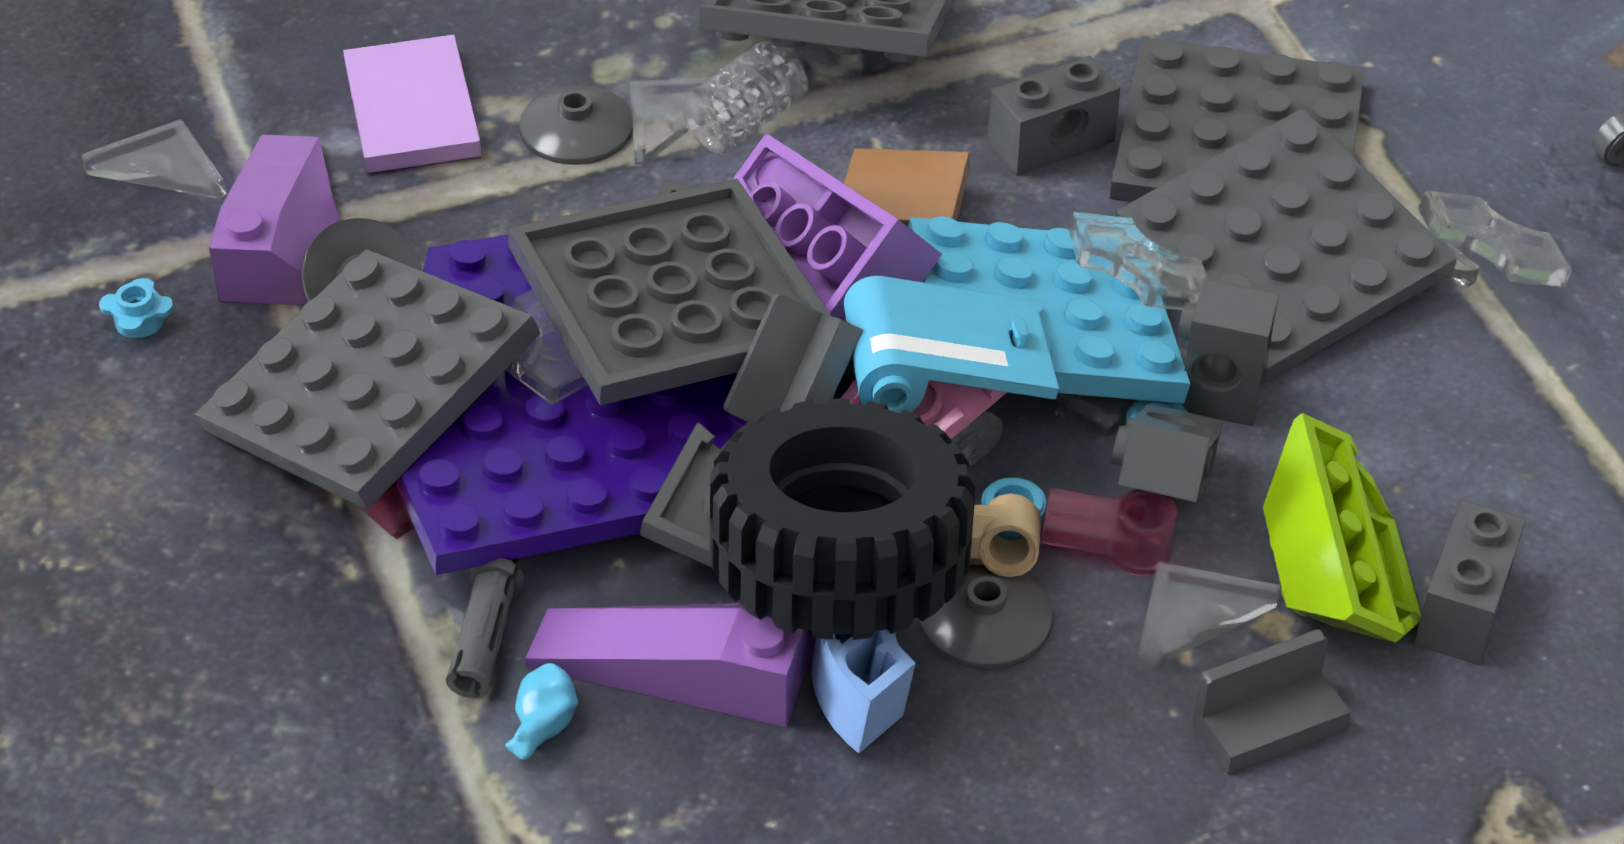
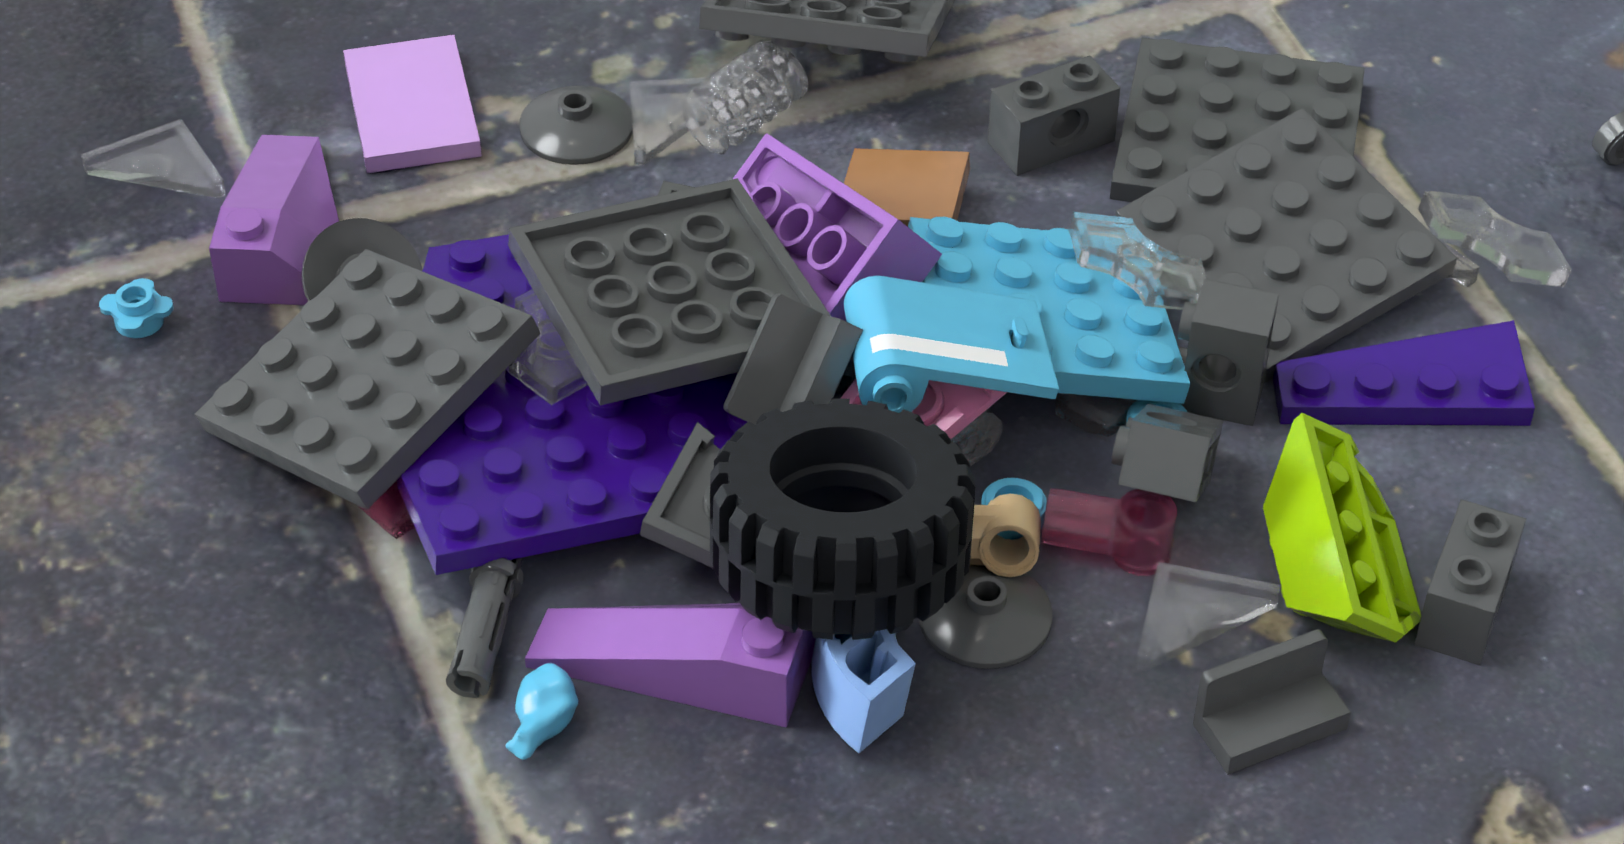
(1422, 380): none -> dark purple wing

